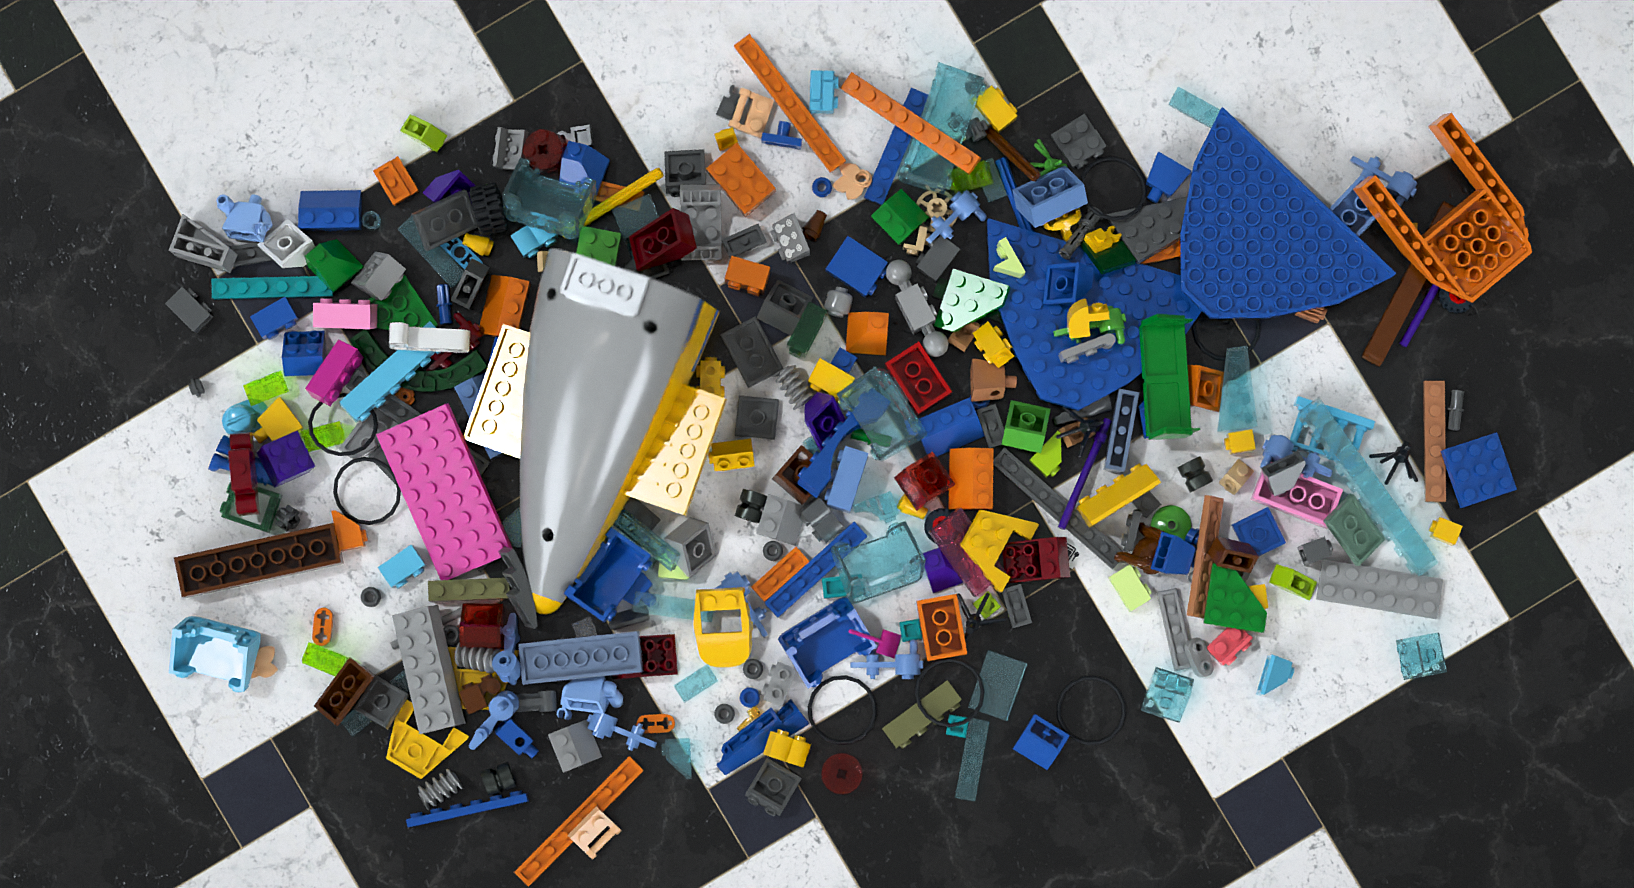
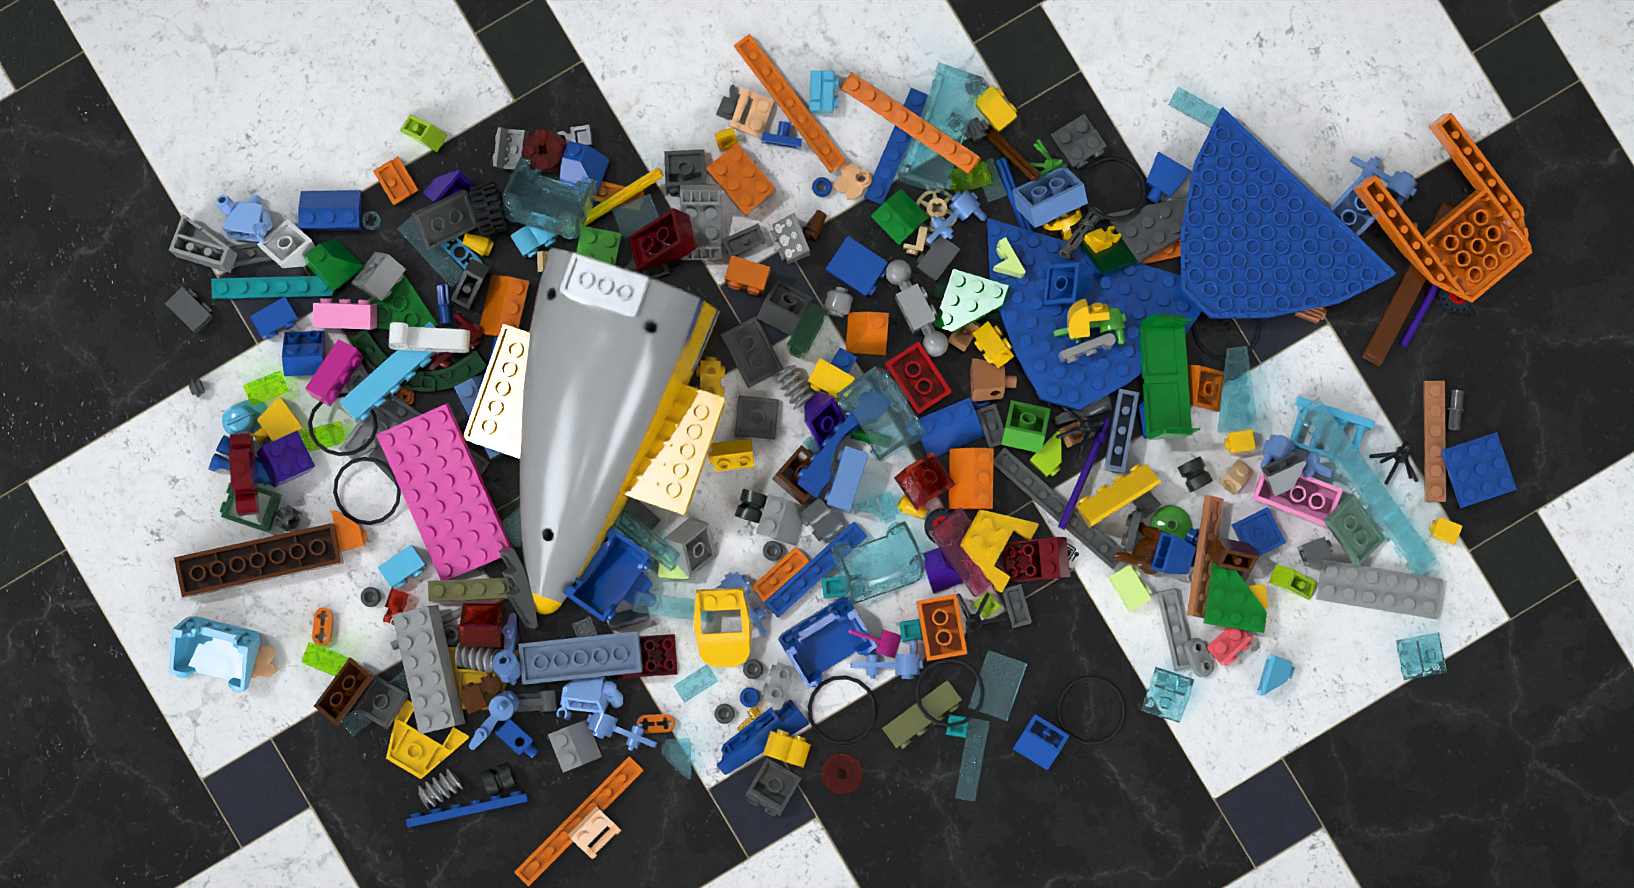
(395, 603): none -> clear red plate

